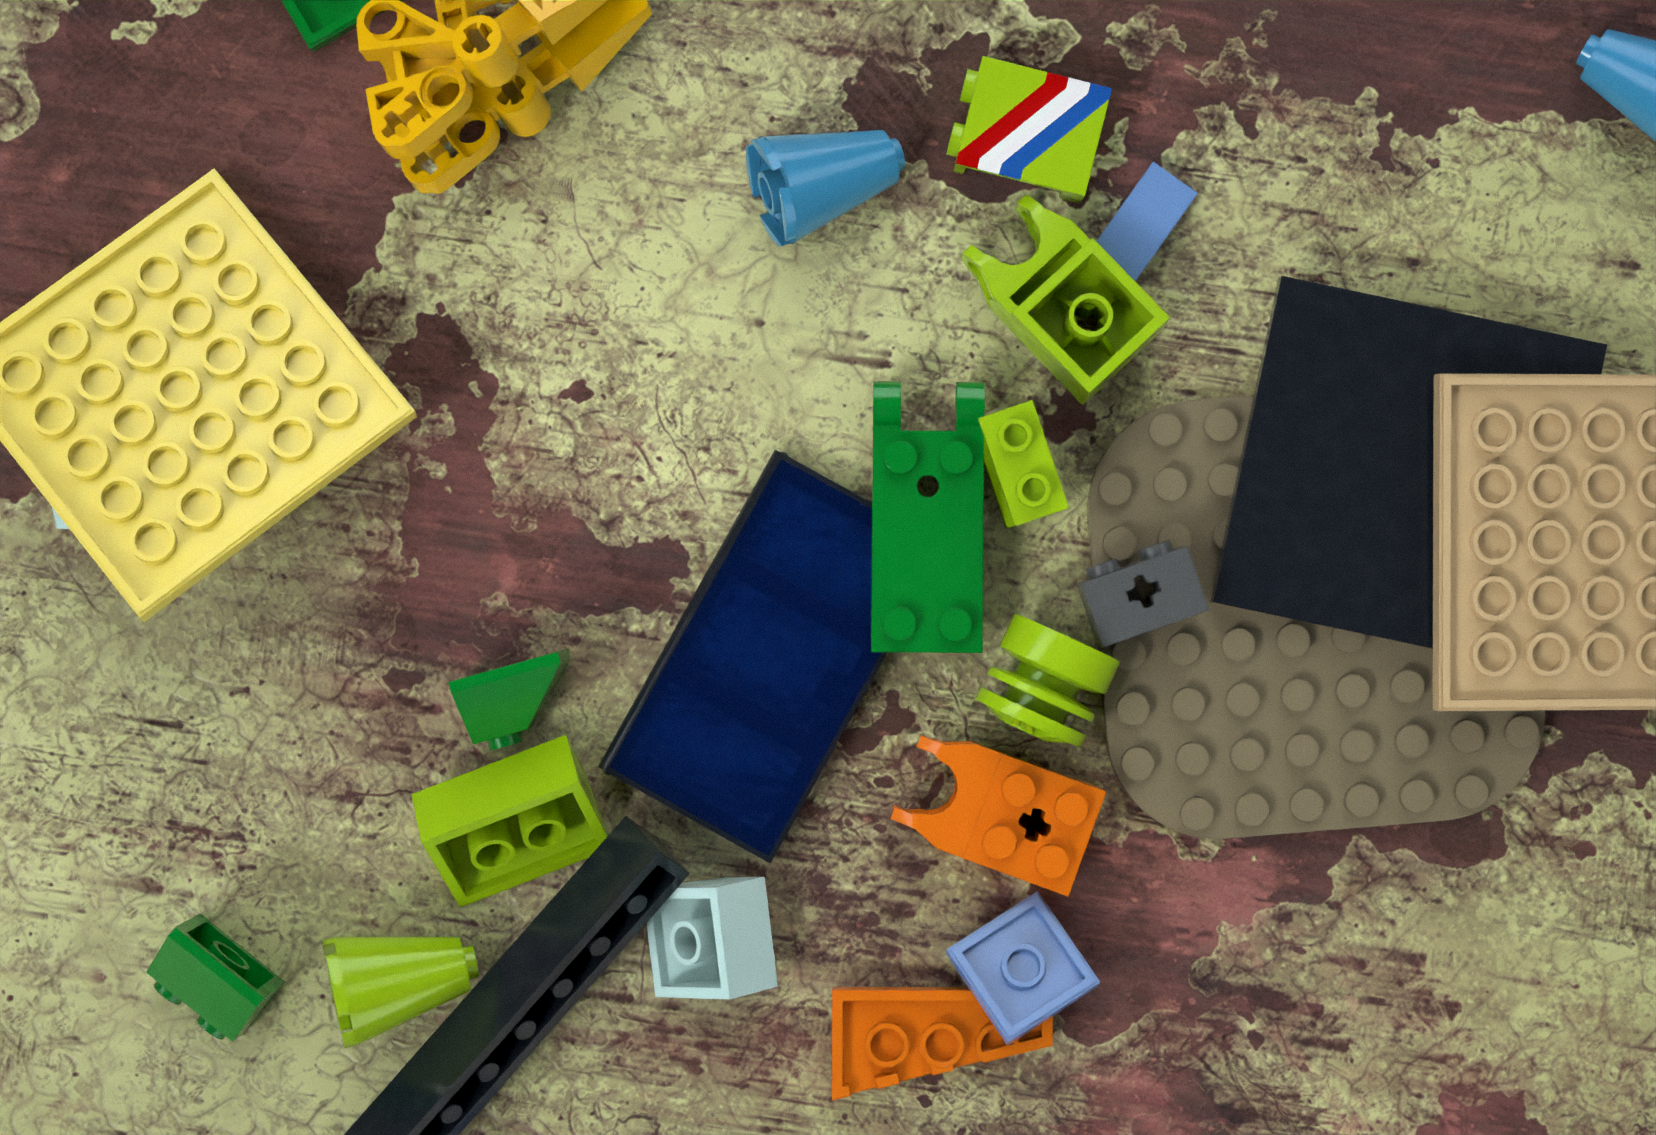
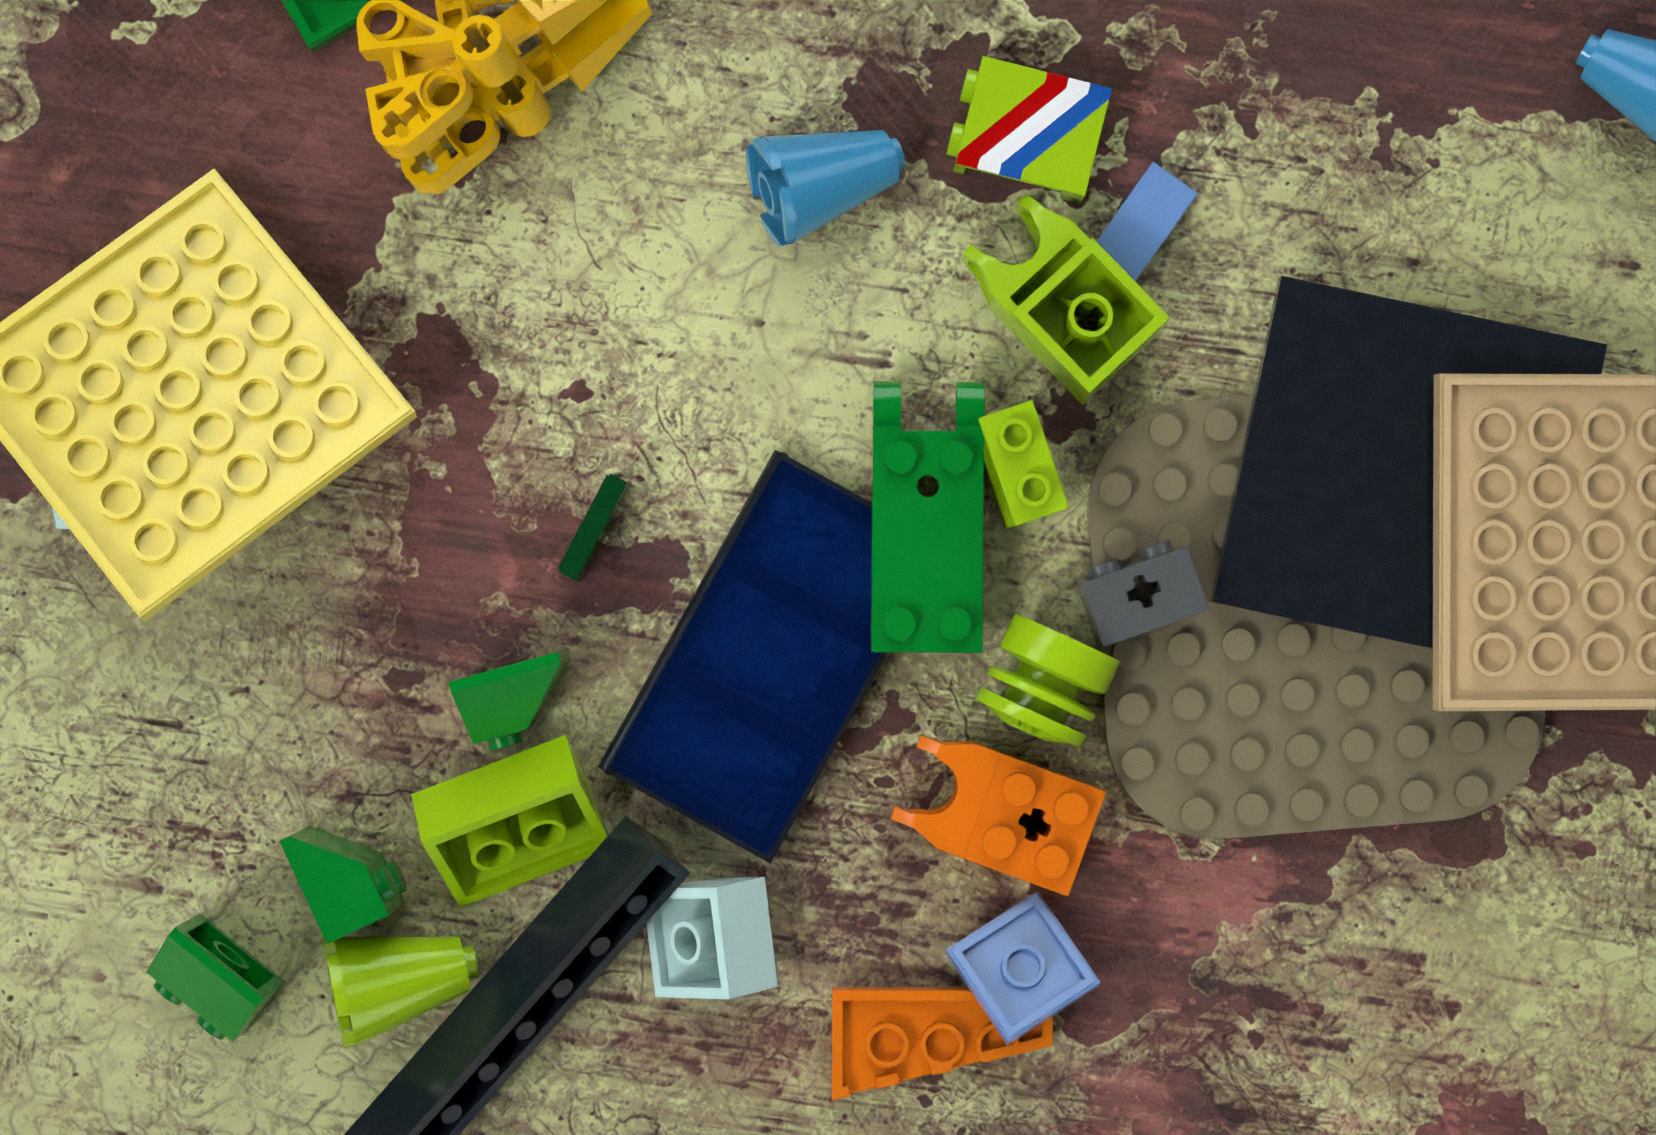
(343, 881): none -> green slope
(593, 527): none -> dark green tile

